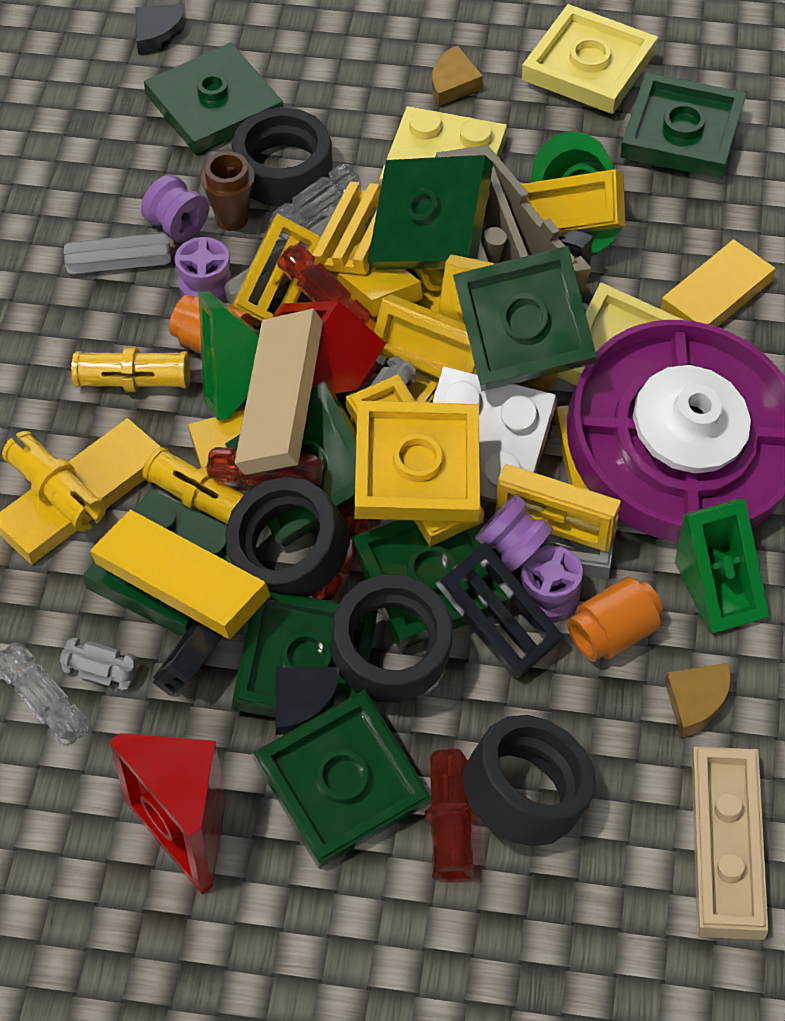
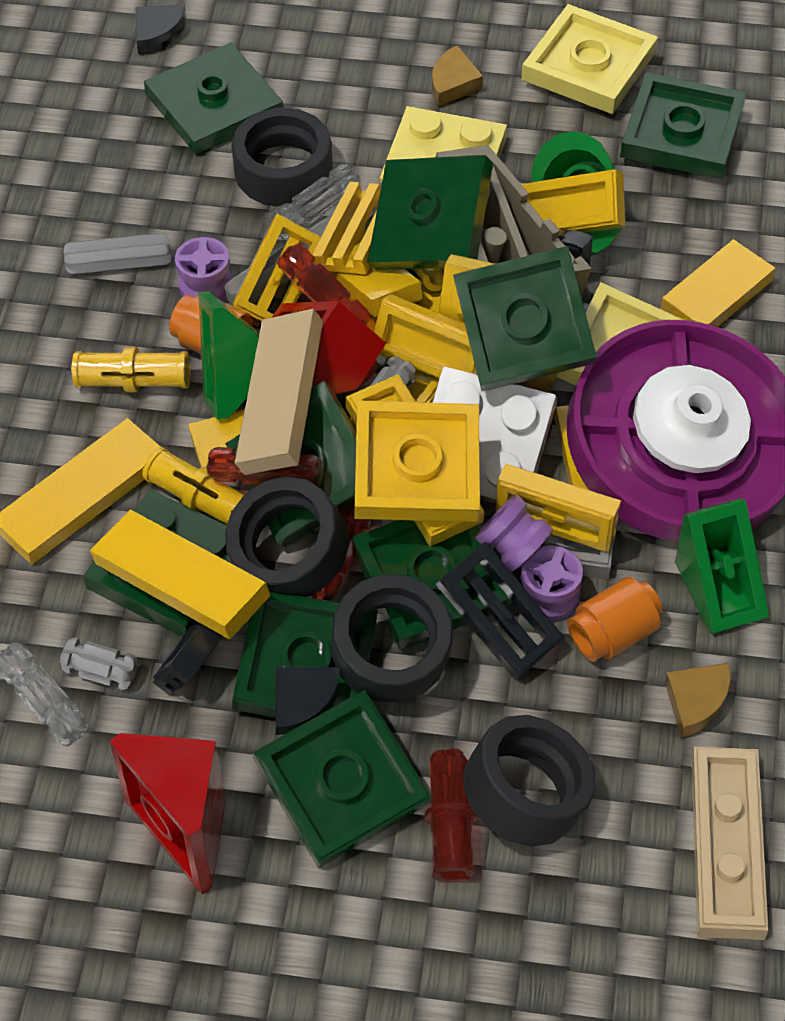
(54, 481): yellow pin -> none
(175, 208): medium lavender wheel -> none
(228, 187): reddish brown cone -> none

